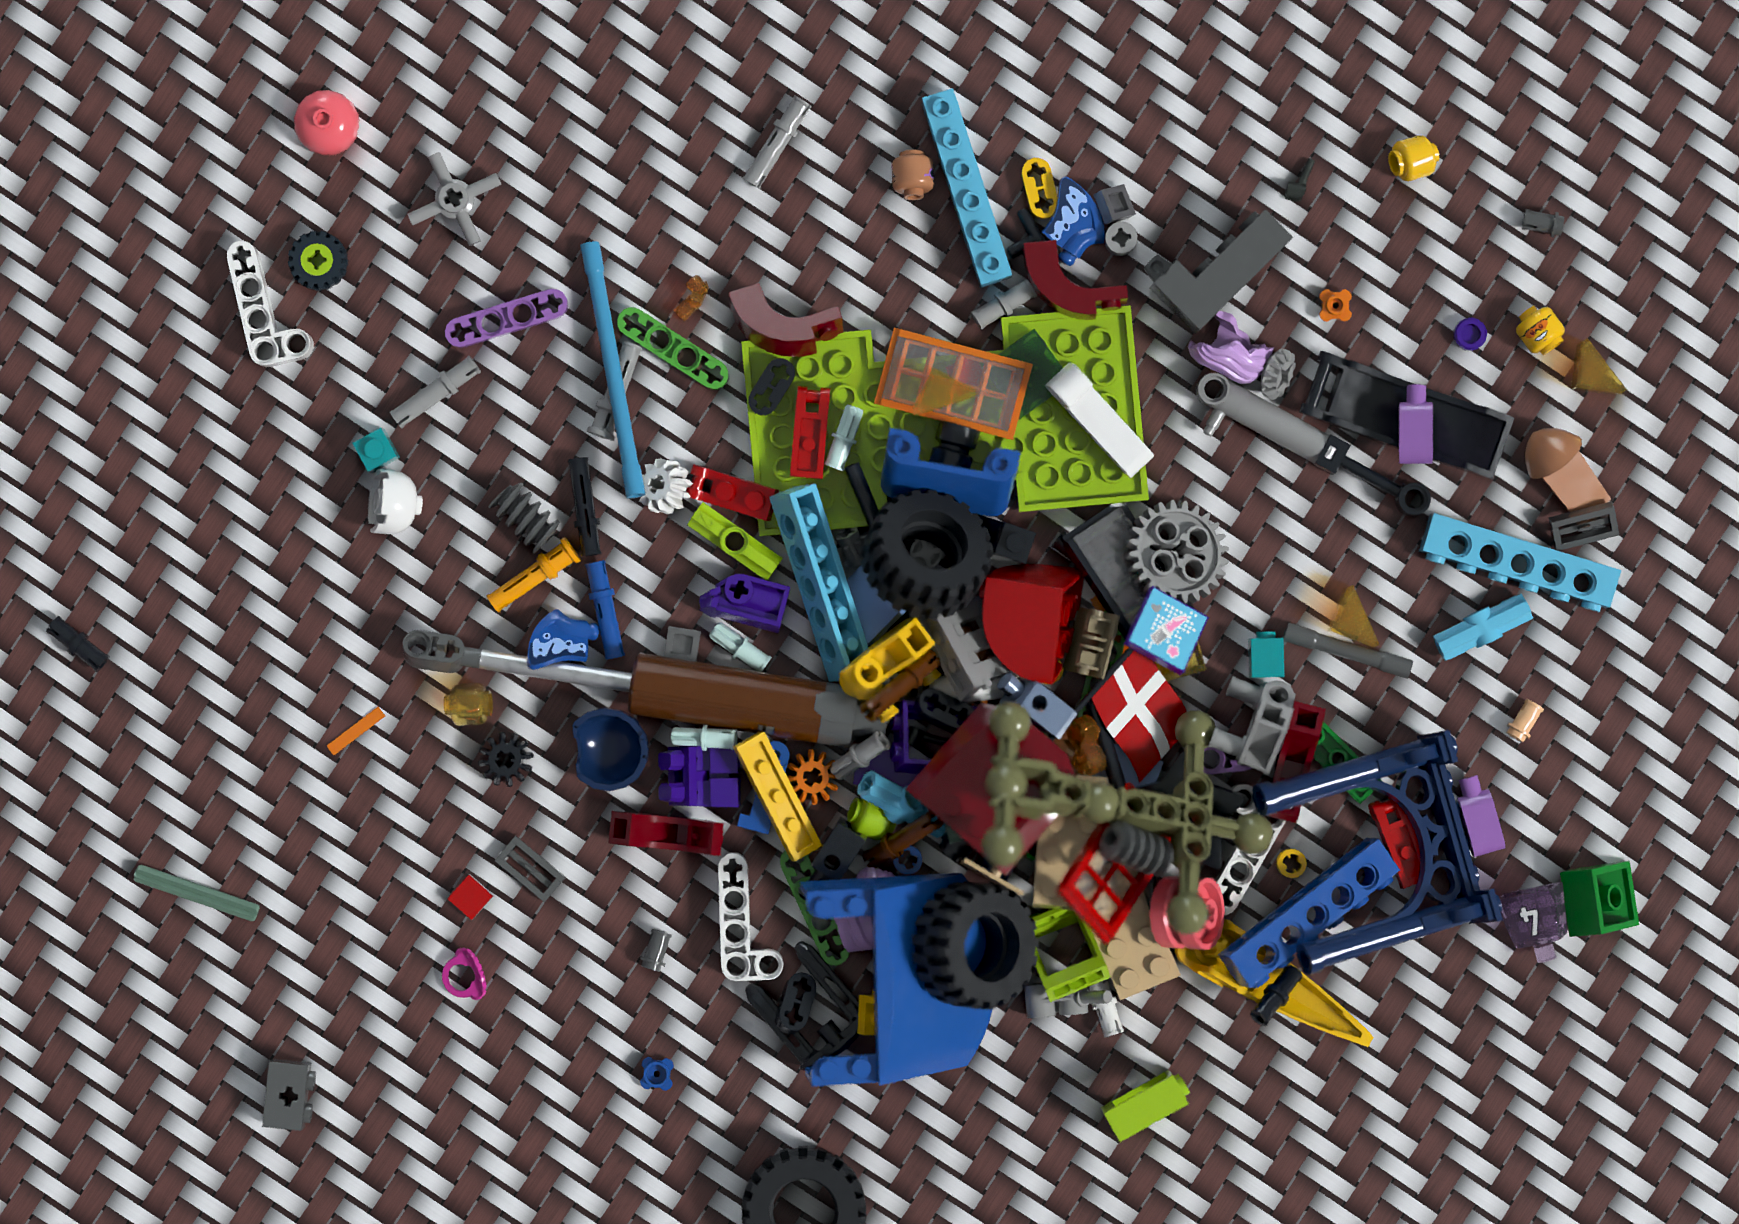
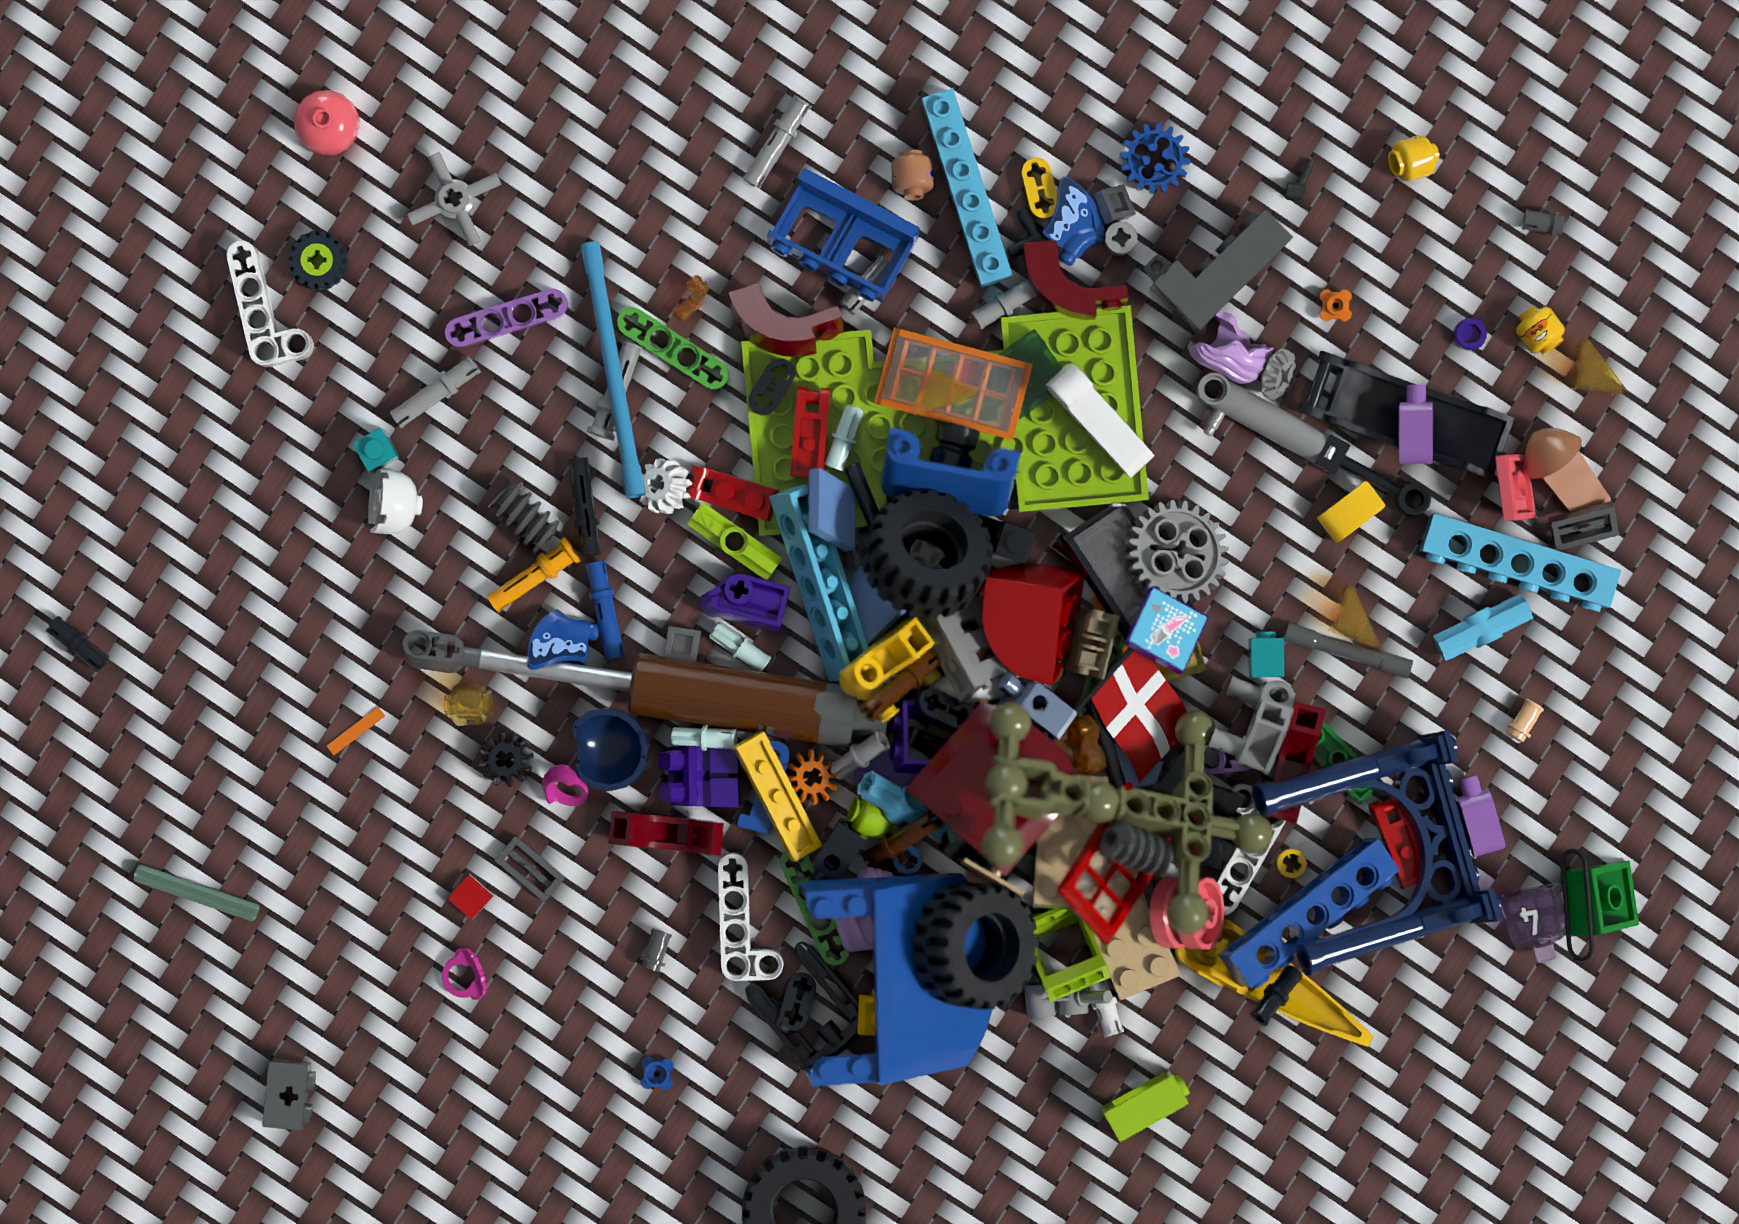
(568, 777): none -> dark pink piece
(831, 509): none -> medium blue tile
(851, 299): none -> light grey axle
(853, 220): none -> blue window
(1160, 175): none -> blue gear
(1351, 512): none -> yellow panel
(1515, 487): none -> coral tile
(1588, 905): none -> black piece

